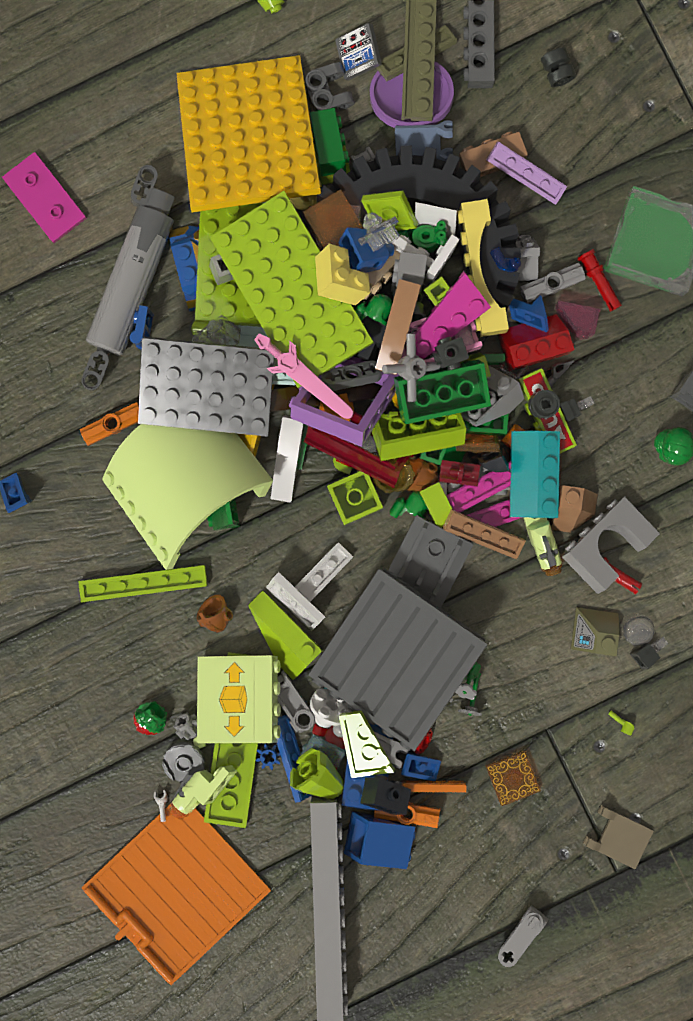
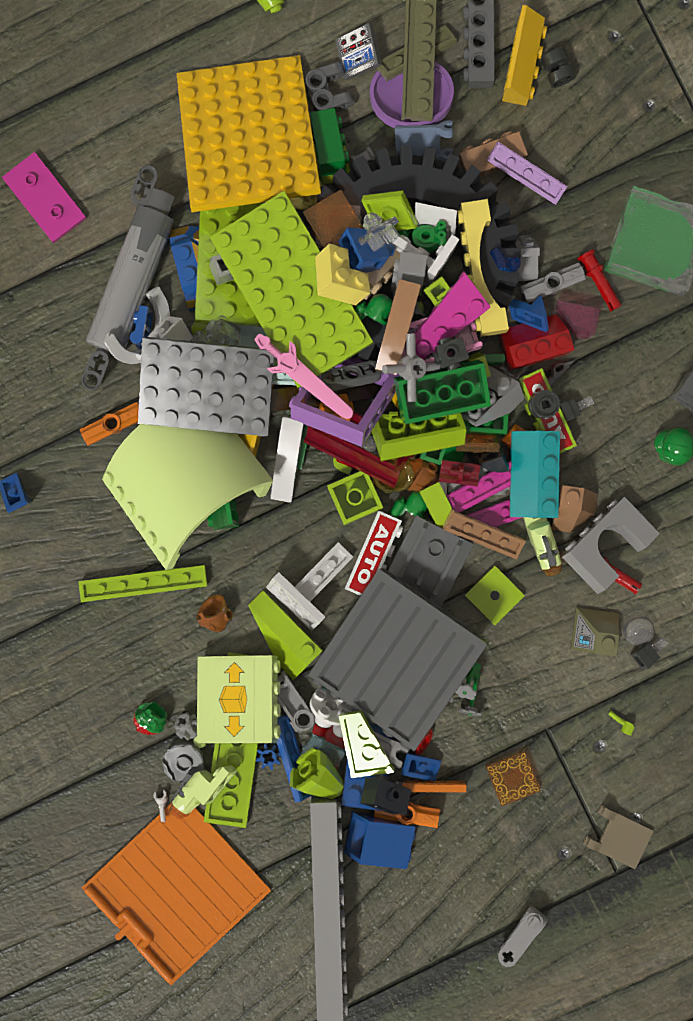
(165, 327): none -> white piece
(374, 552): none -> brick
(494, 595): none -> lime tile
(524, 57): none -> yellow slope

